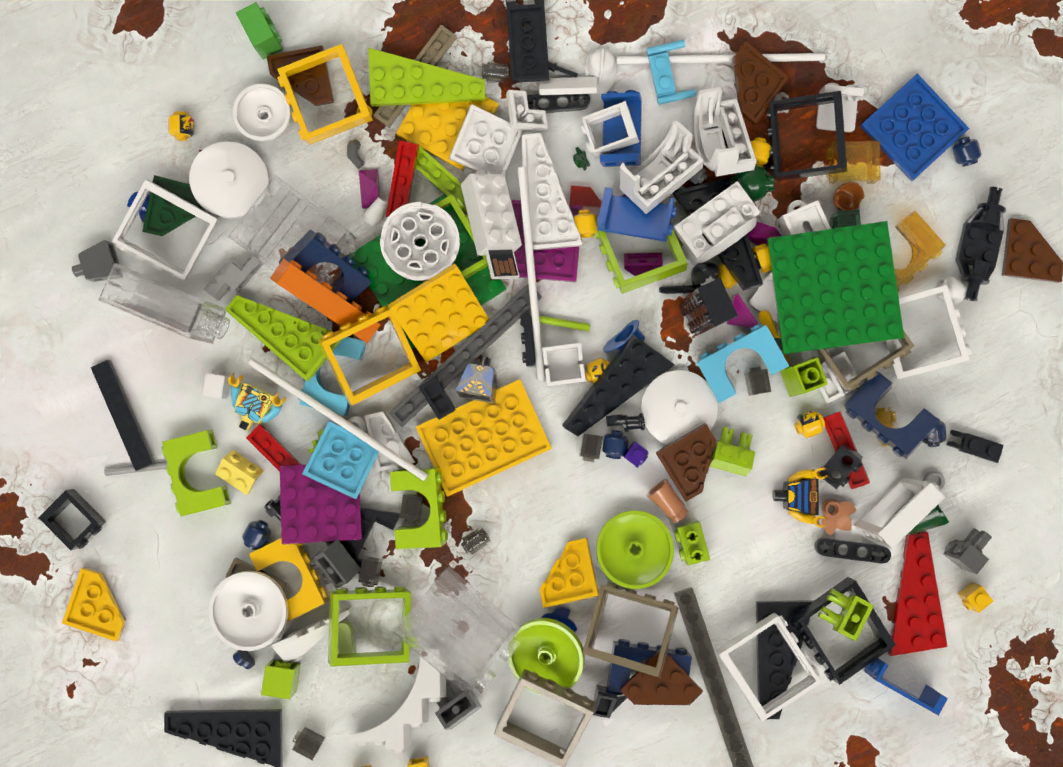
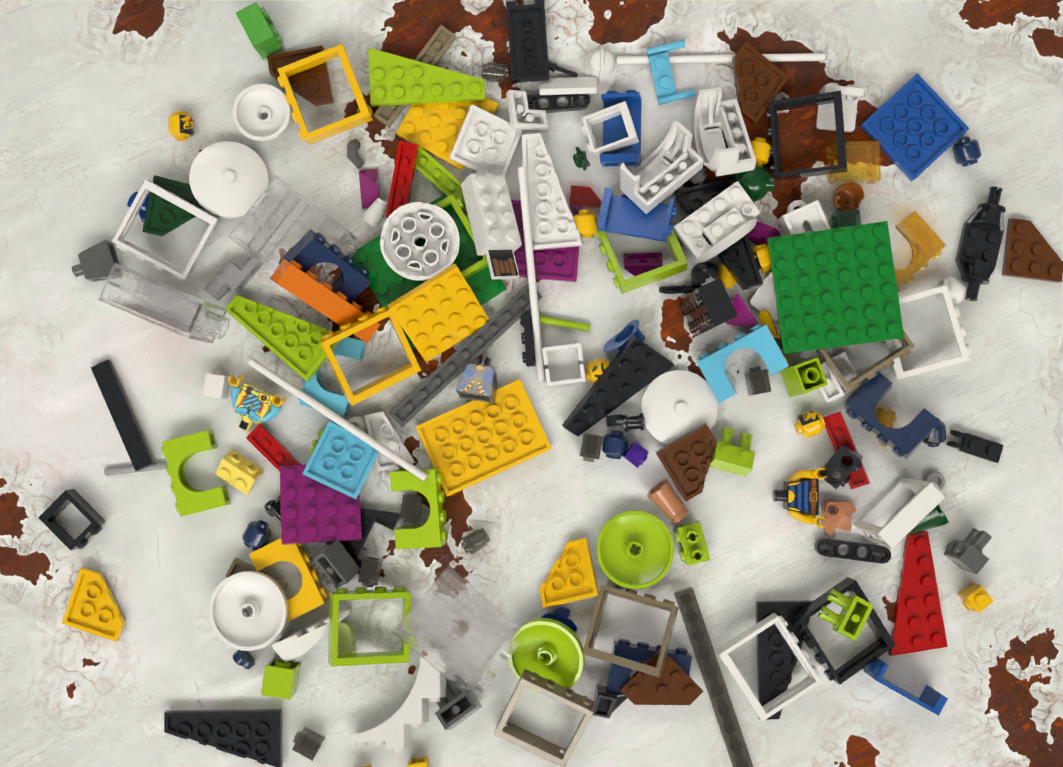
(437, 398): black brick -> none

